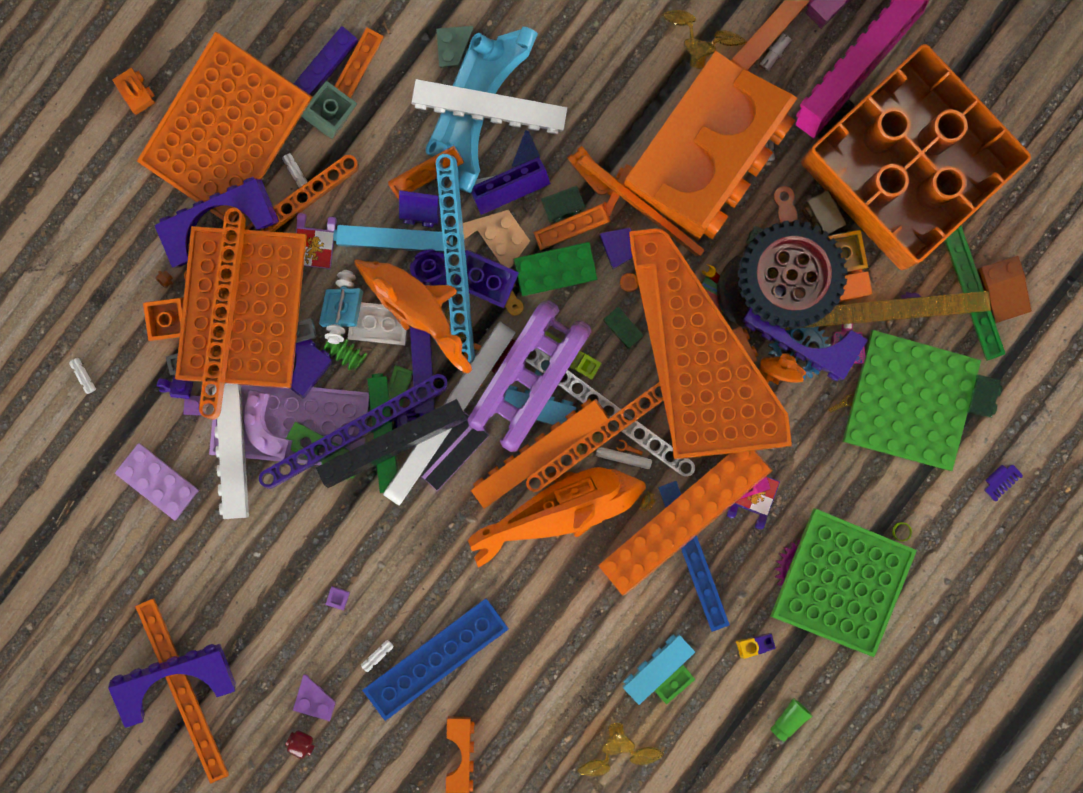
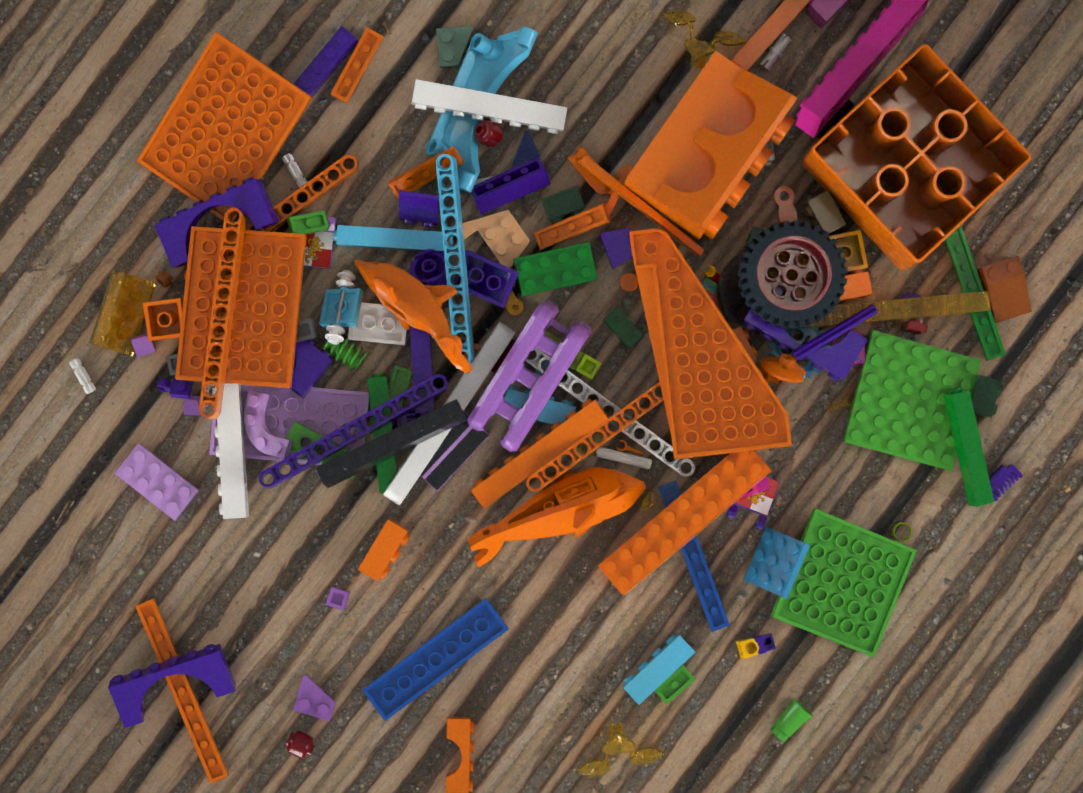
(121, 312): none -> clear yellow slope
(134, 91): orange brick -> none
(142, 345): none -> medium lavender tile
(308, 223): none -> bright green plate
(329, 110): sand green slope -> none
(375, 657): white axle -> none
(384, 550): none -> orange brick
(488, 133): none -> dark red head
(776, 562): none -> dark azure plate
(834, 332): none -> dark purple axle
(914, 326): none -> dark red plate
(968, 447): none -> green brick

